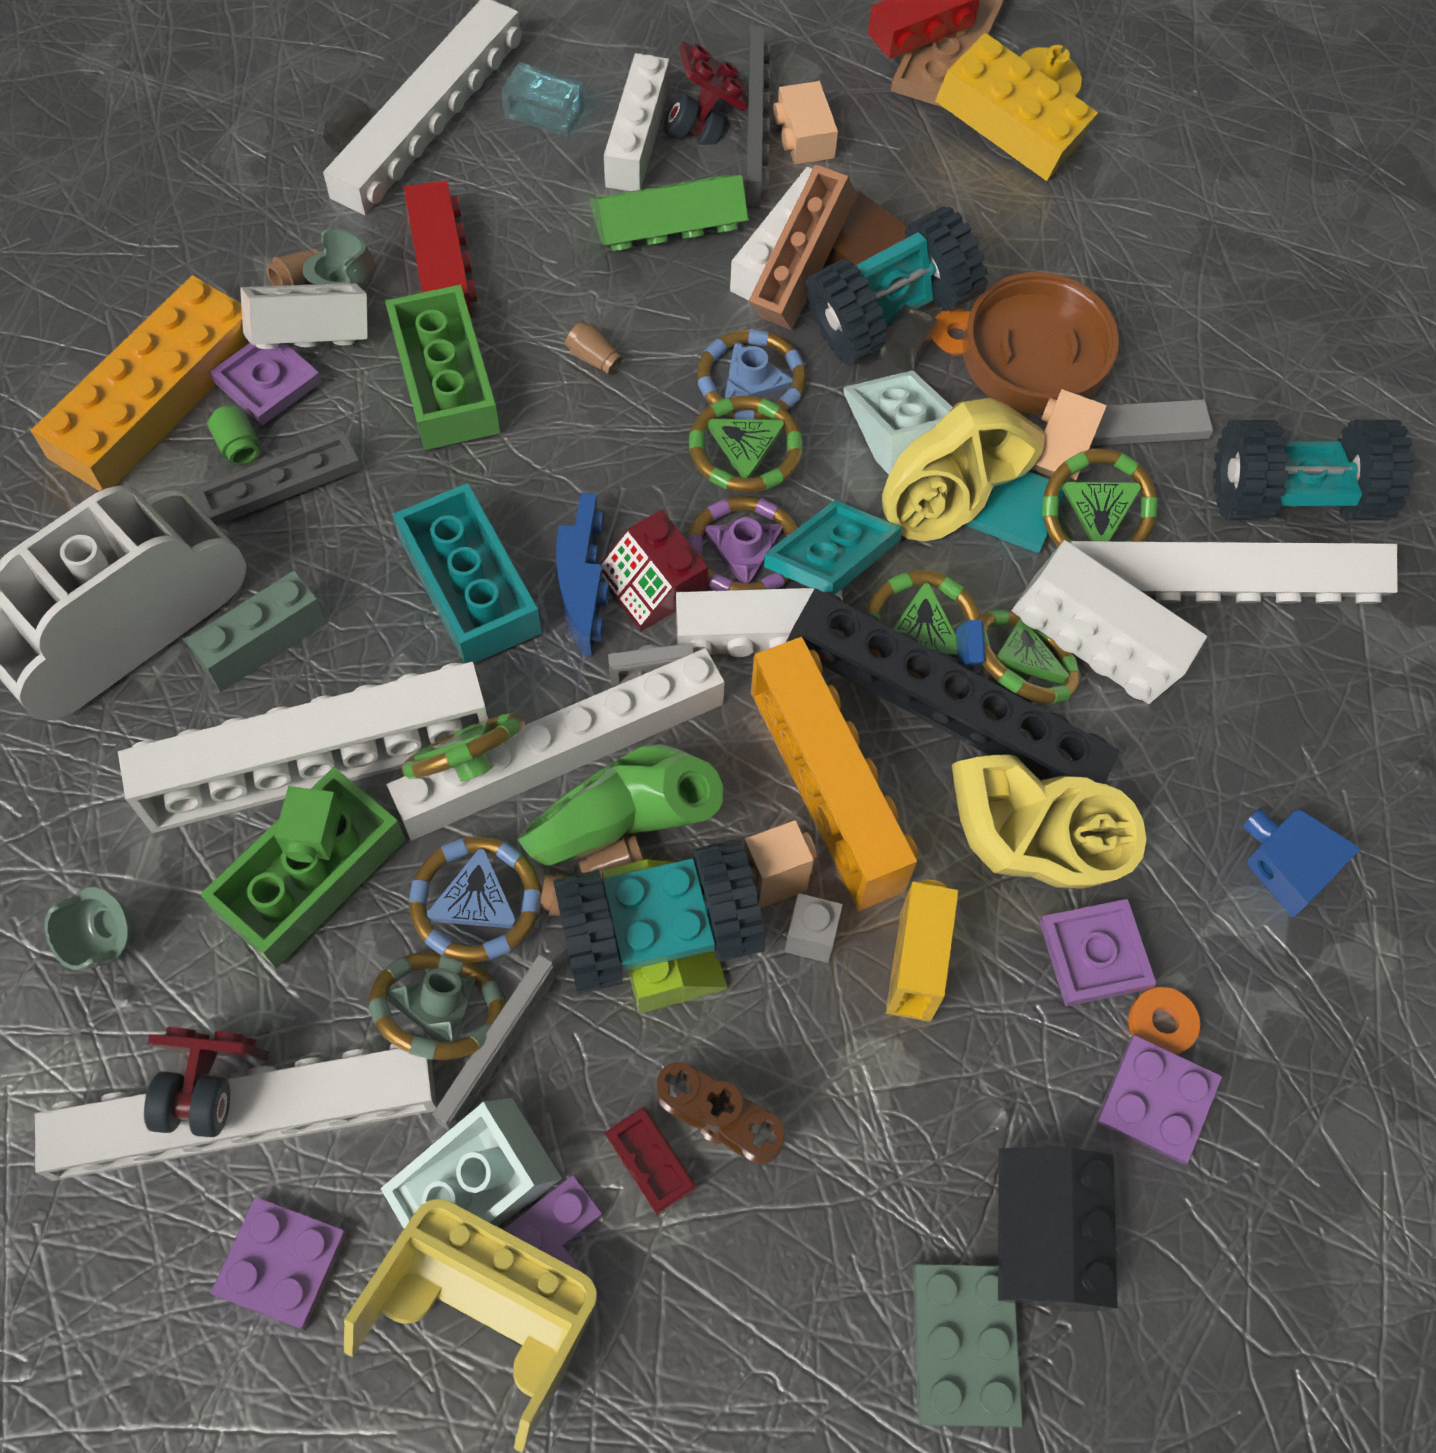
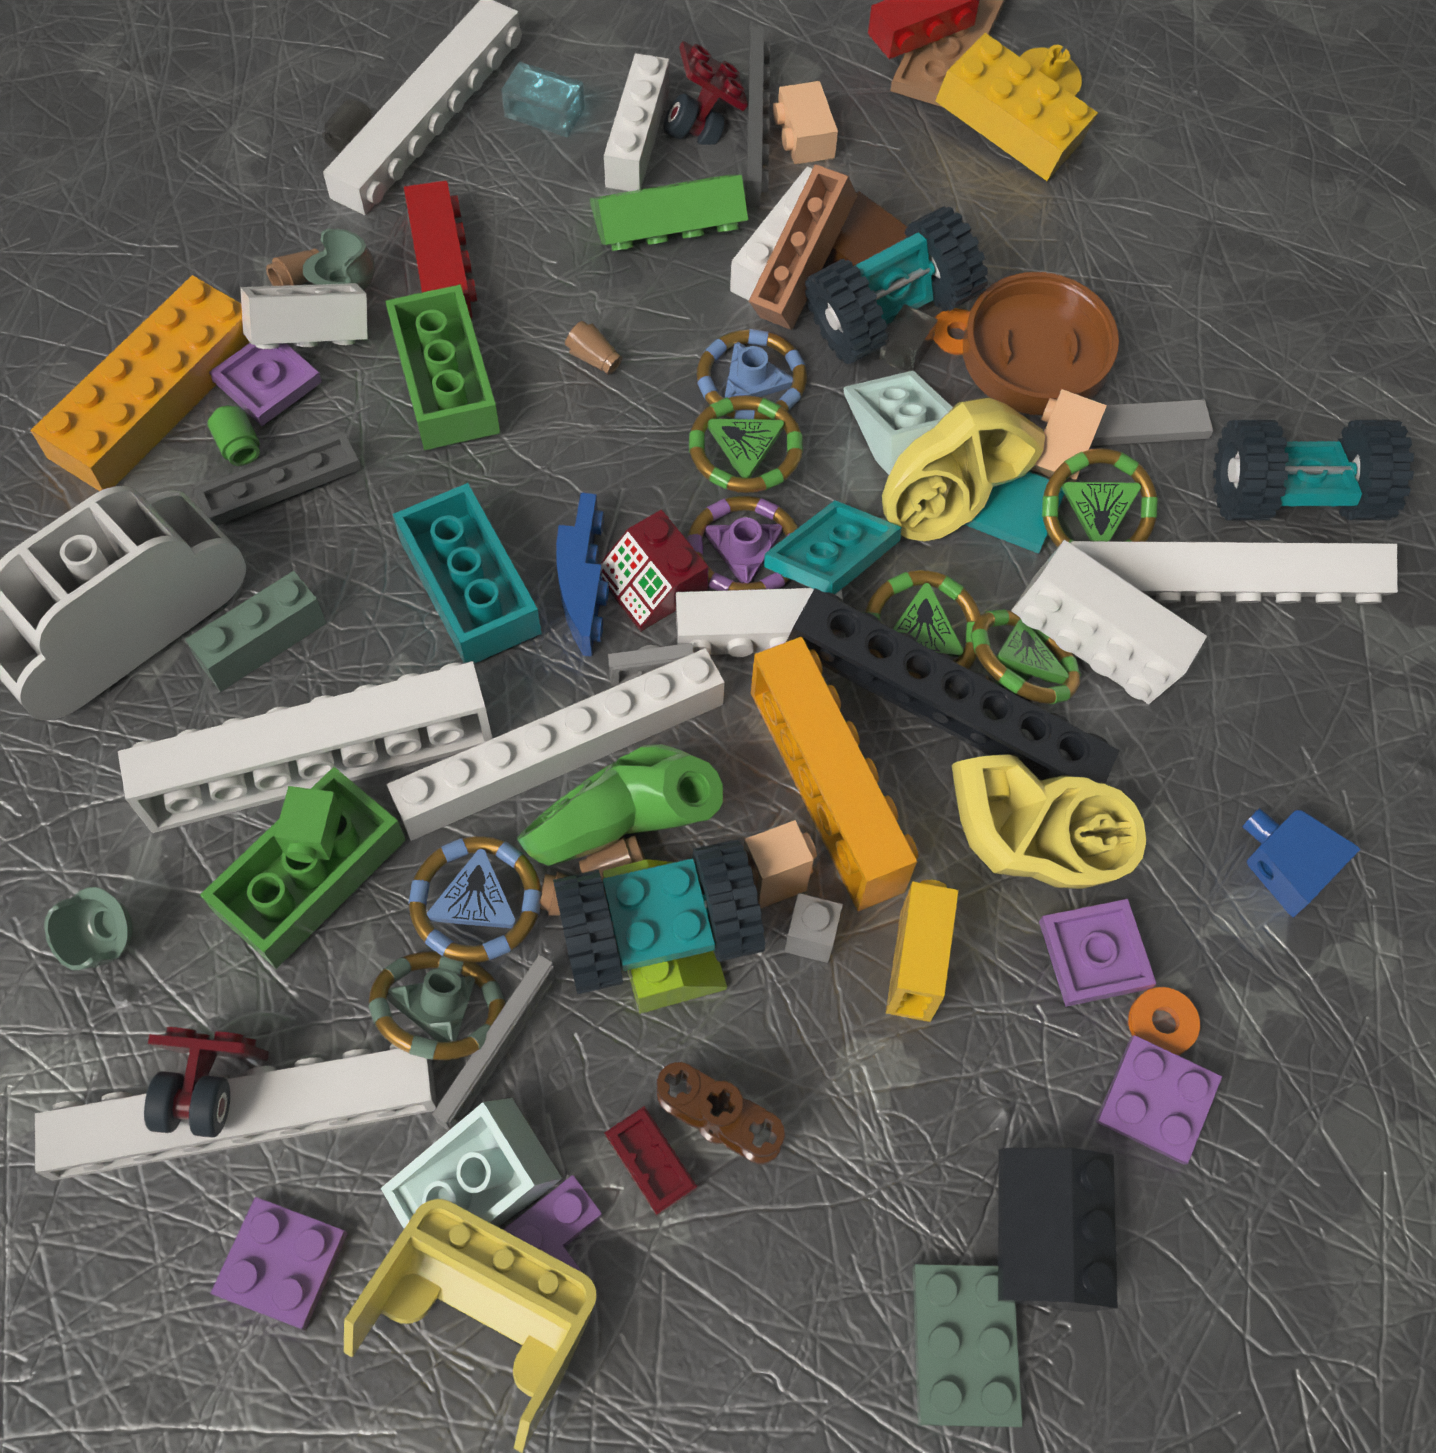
(465, 749): piece -> none
(970, 644): blue tile -> none

